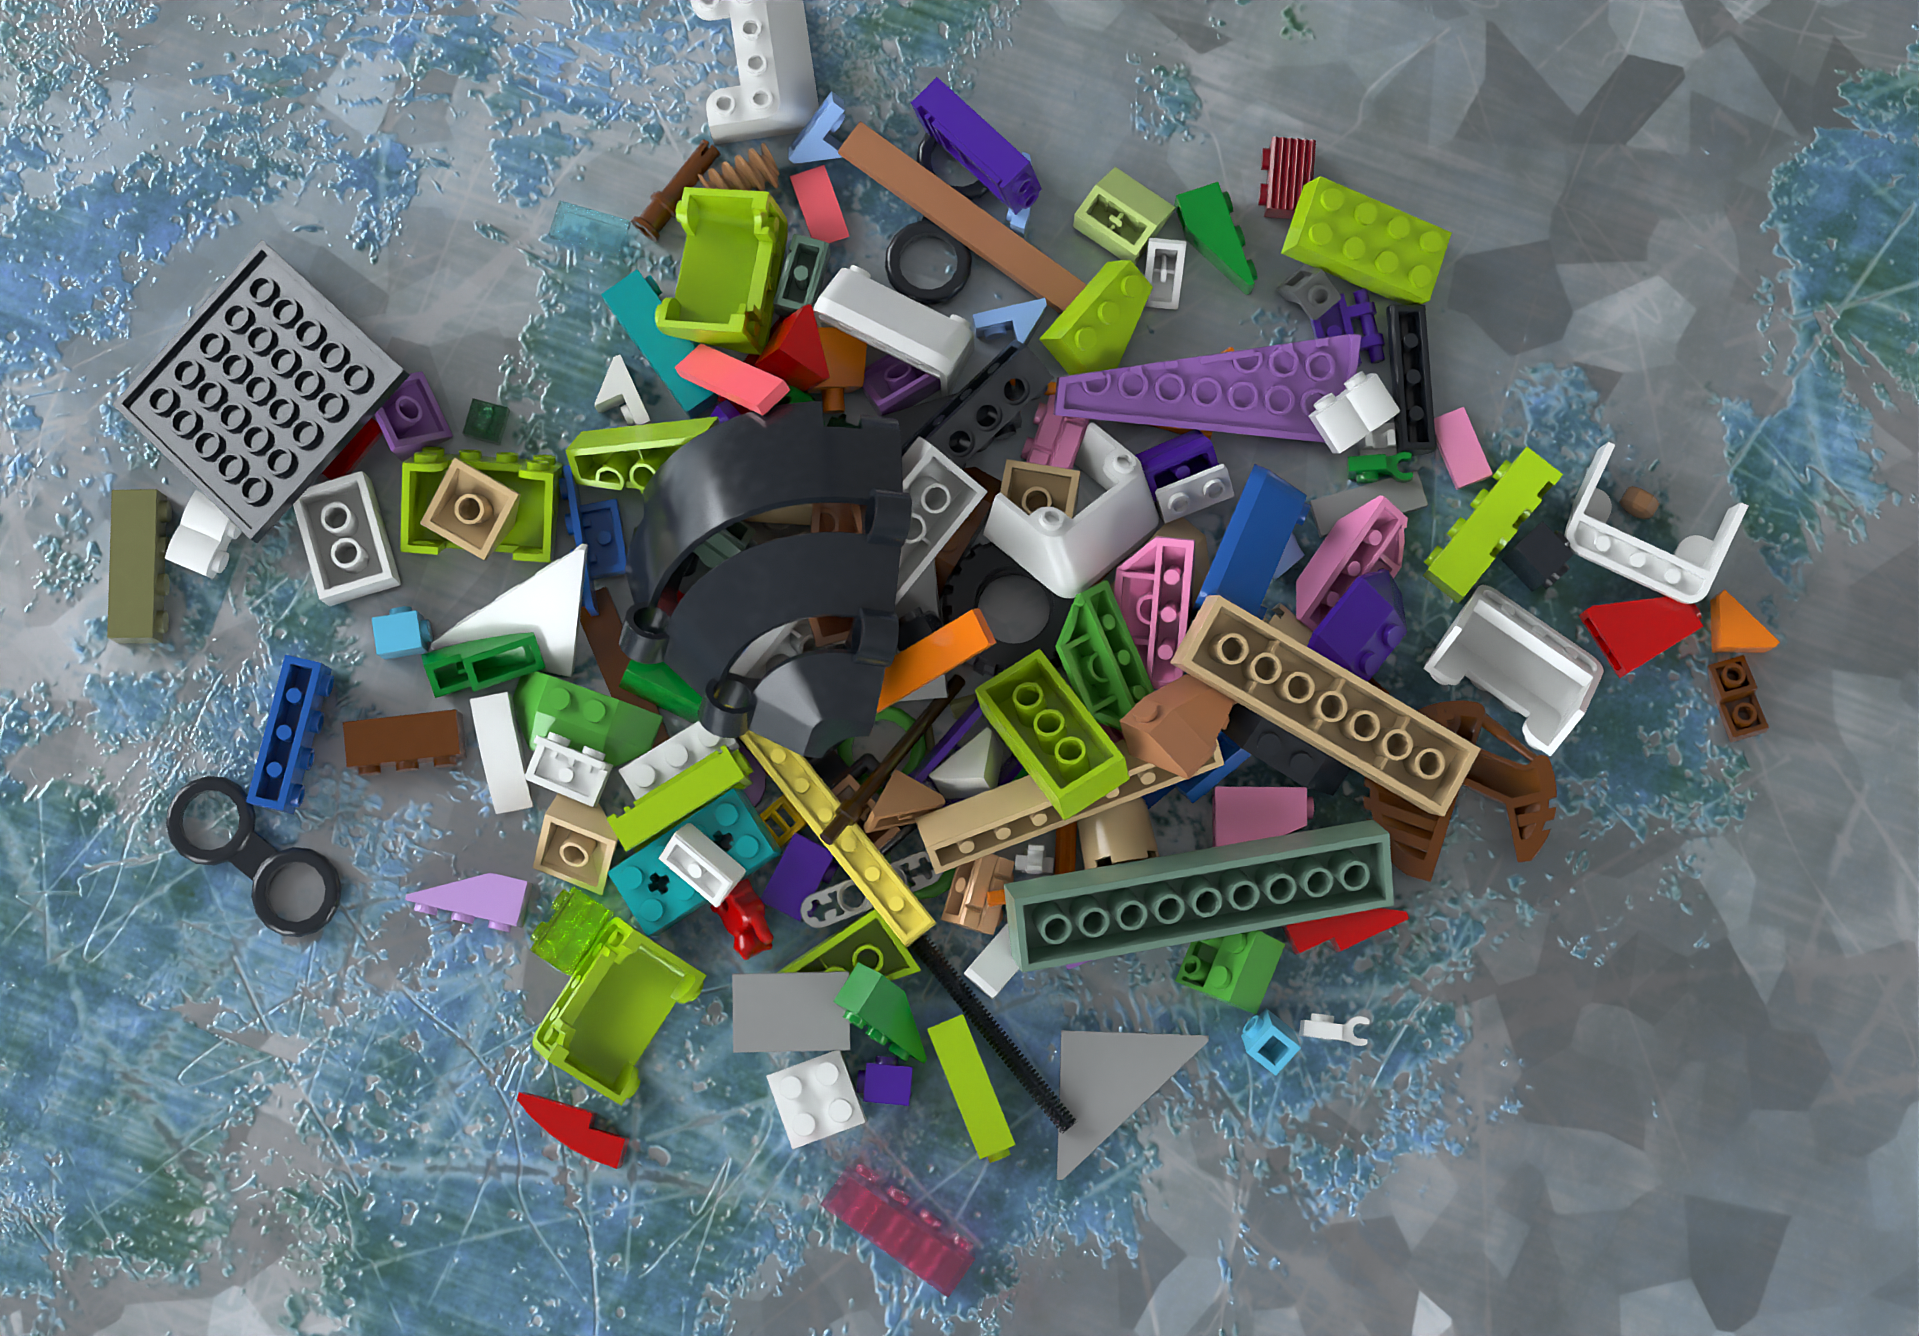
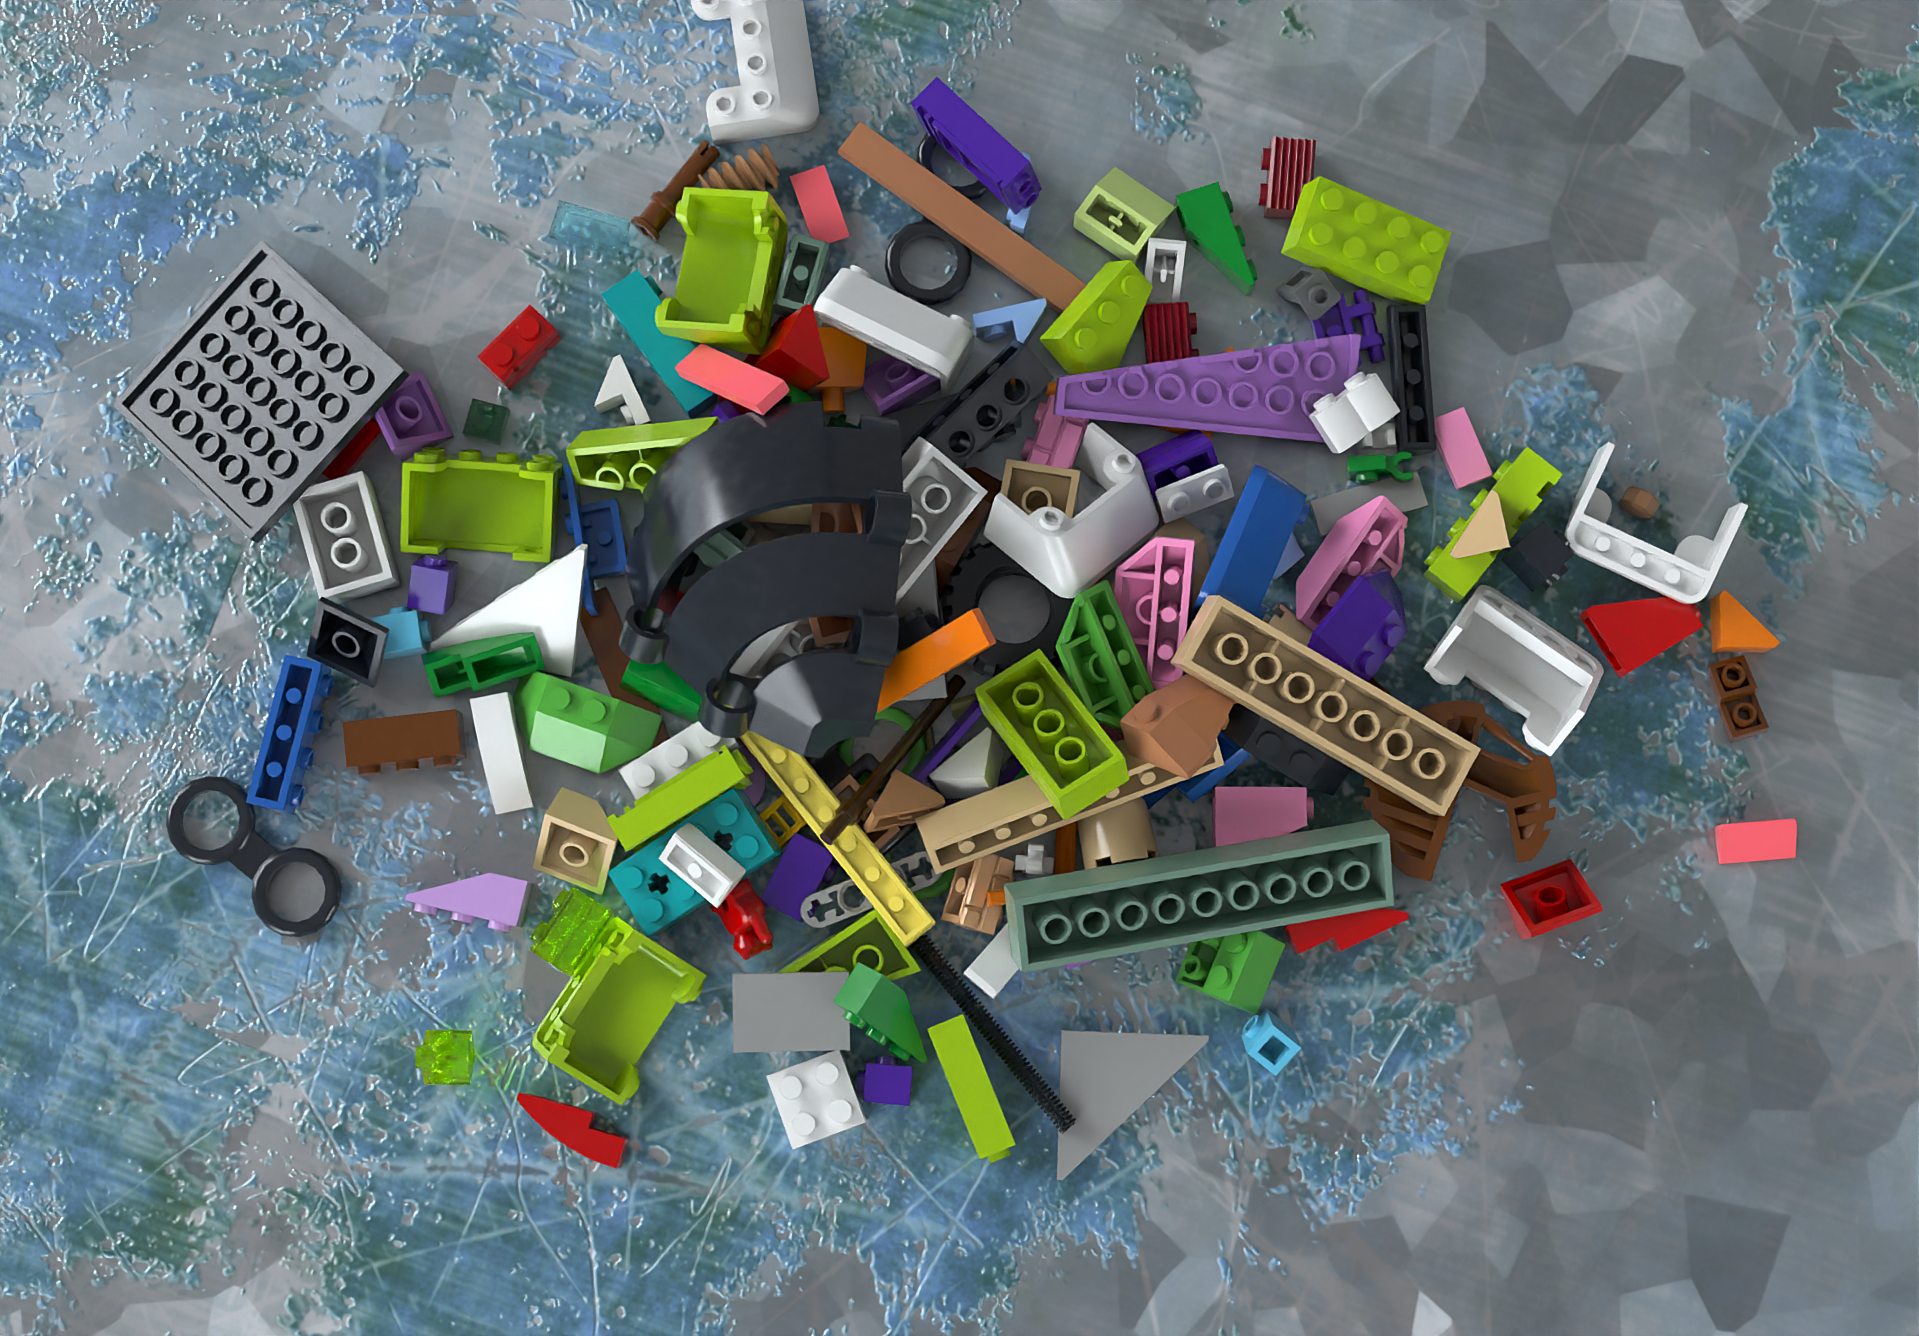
(138, 566): olive brick -> none
(202, 537): white brick -> none
(347, 642): none -> black slope
(432, 583): none -> dark purple brick
(446, 1057): none -> clear neon green brick
(472, 509): tan slope -> none
(519, 347): none -> red brick
(568, 770): white bracket -> none
(814, 141): light blue slope -> none
(899, 1229): clear pink brick -> none
(1168, 331): none -> dark red brick
(1323, 1027): white plate -> none
(1485, 530): none -> tan slope
(1549, 899): none -> red slope
(1756, 841): none -> coral slope

